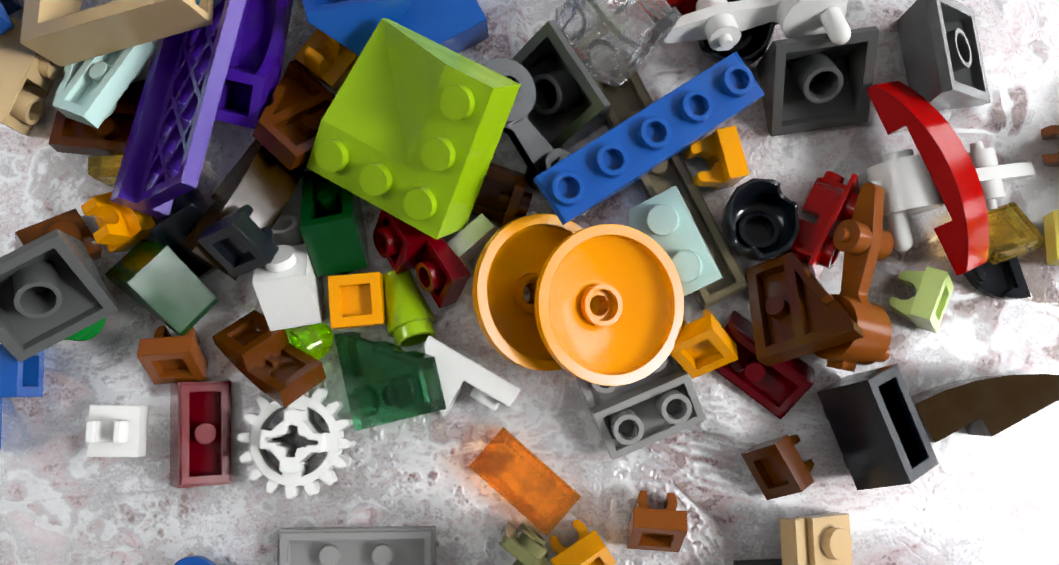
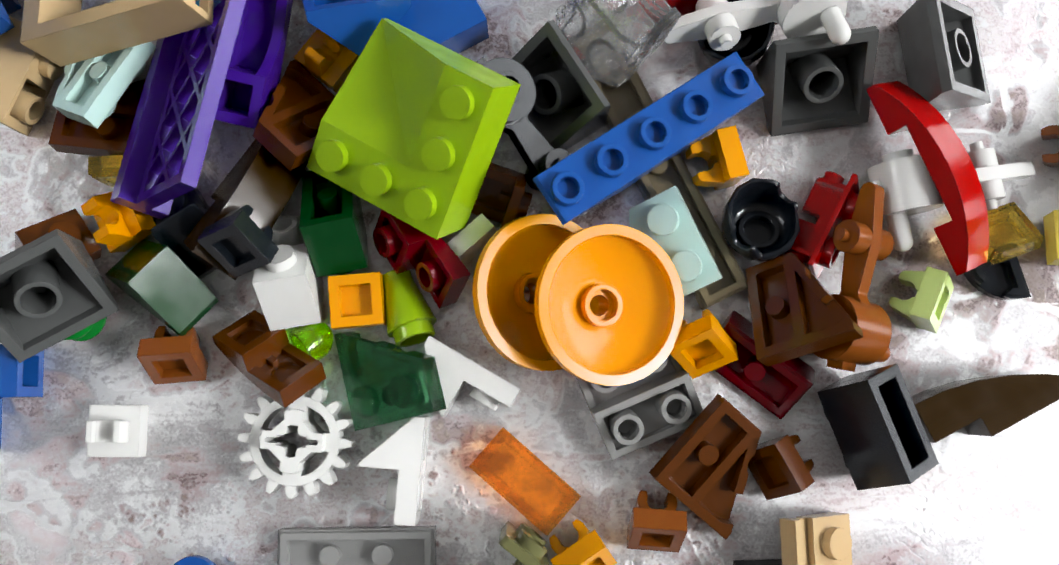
(200, 434): dark red slope -> none
(406, 453): none -> white slope
(710, 463): none -> reddish brown wing

